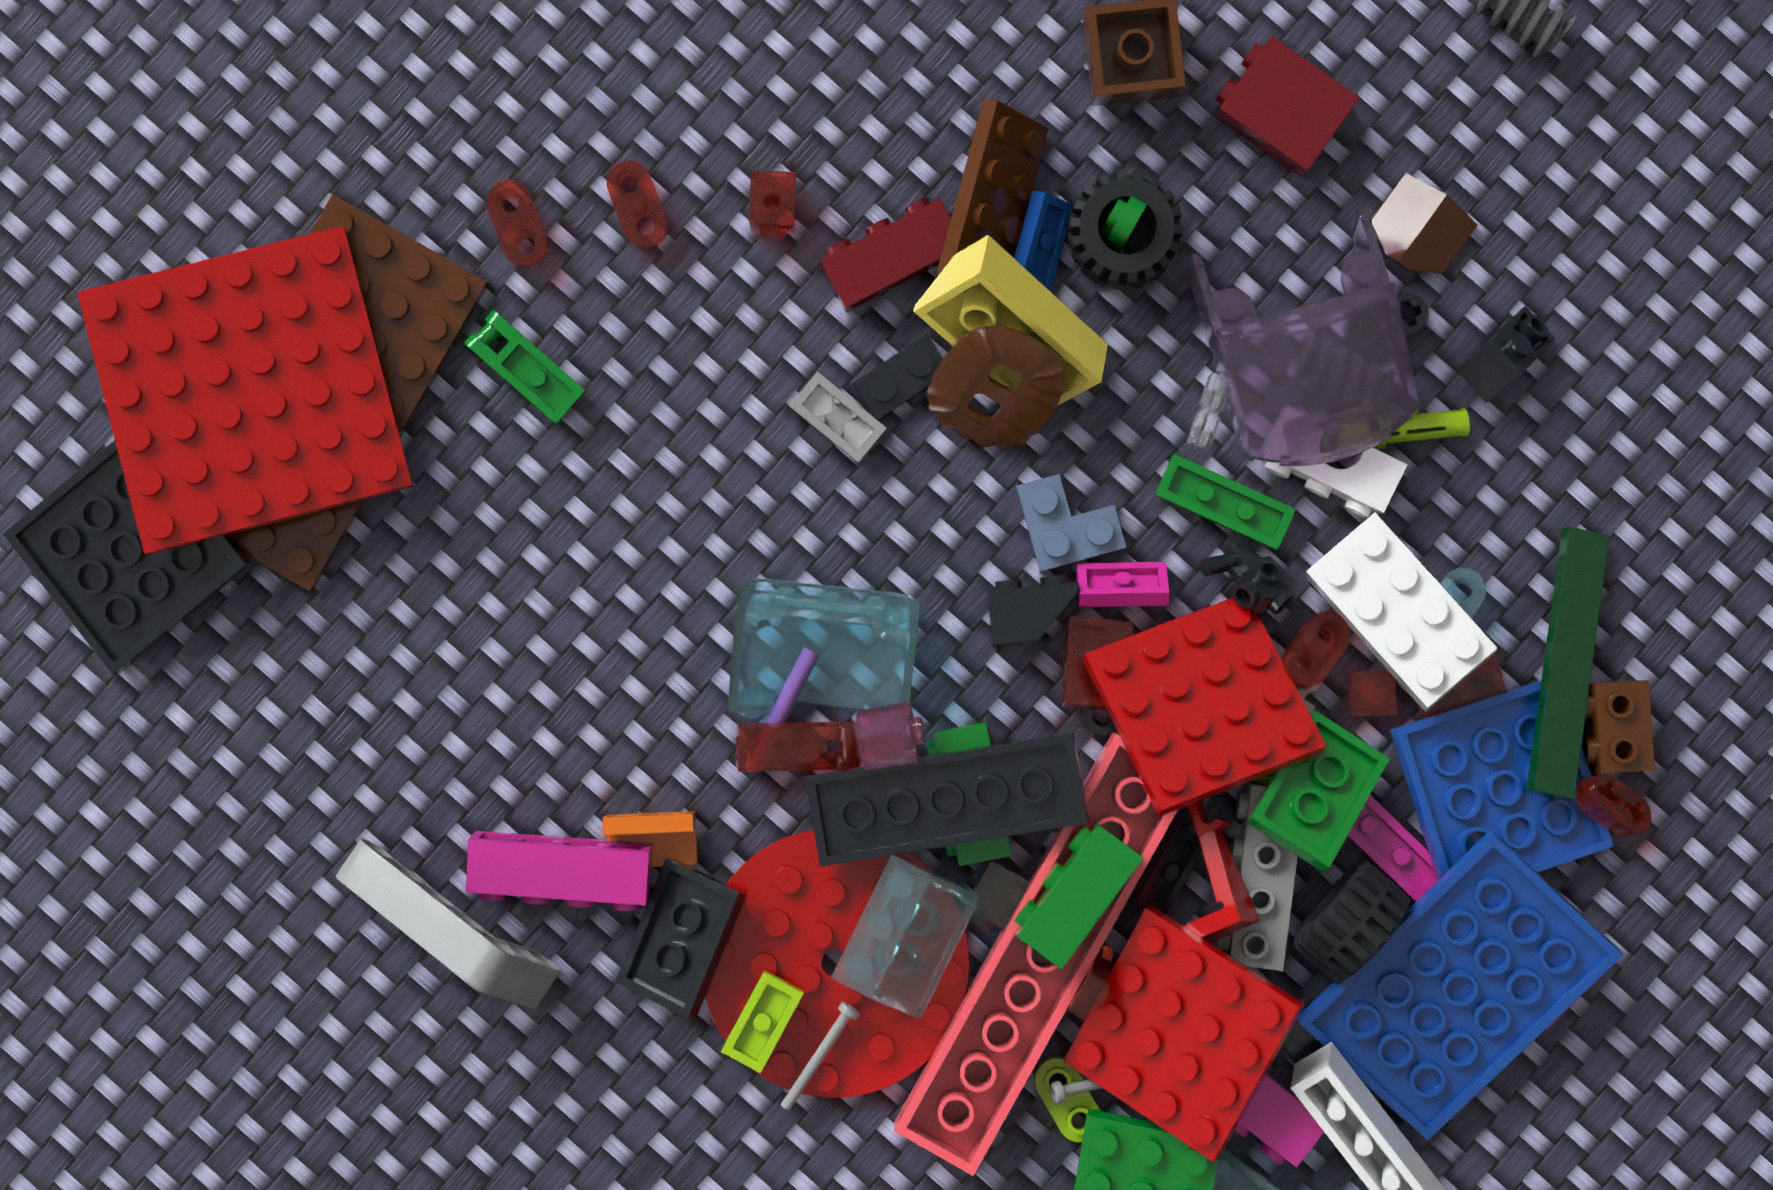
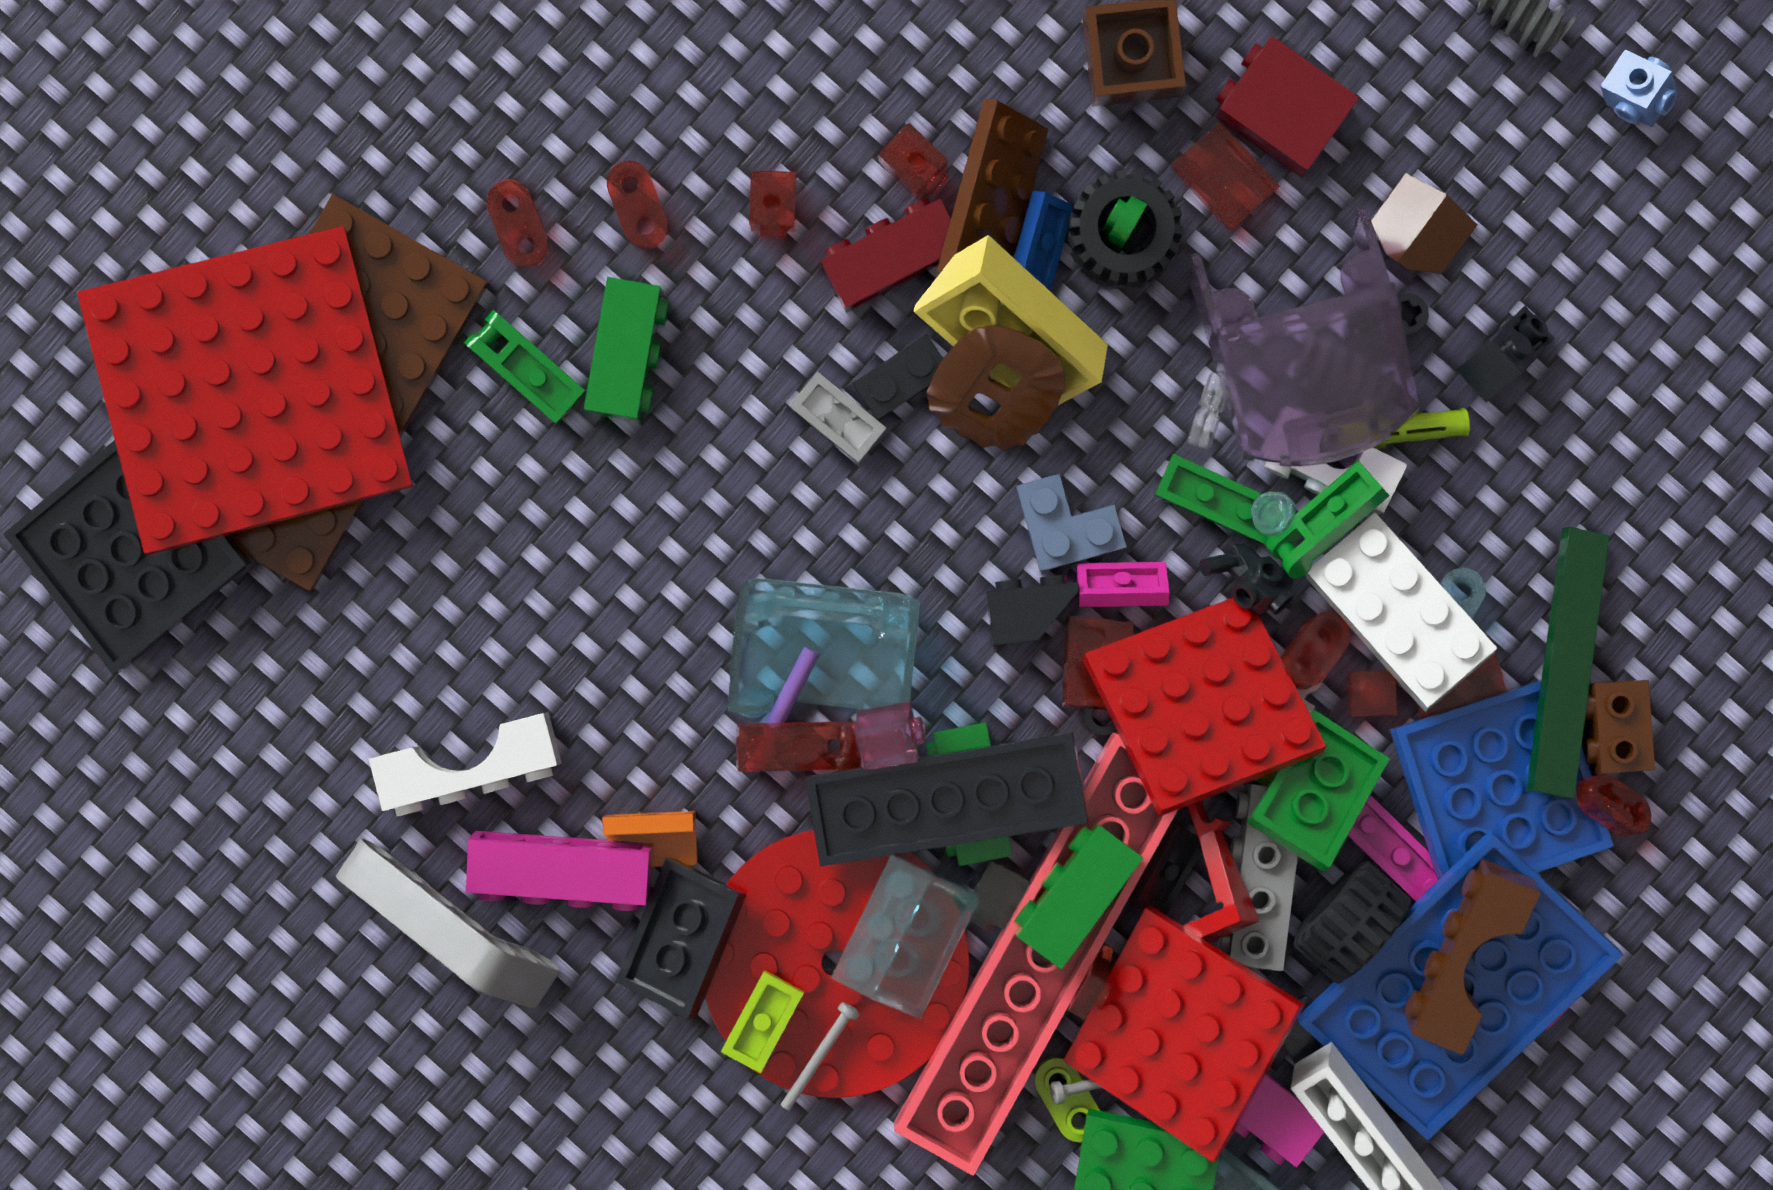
(411, 776): none -> white arch
(626, 350): none -> green brick
(914, 162): none -> clear red brick
(1224, 176): none -> clear red plate
(1273, 513): none -> clear light blue plate
(1327, 519): none -> green plate
(1493, 905): none -> reddish brown arch
(1640, 89): none -> medium blue brick

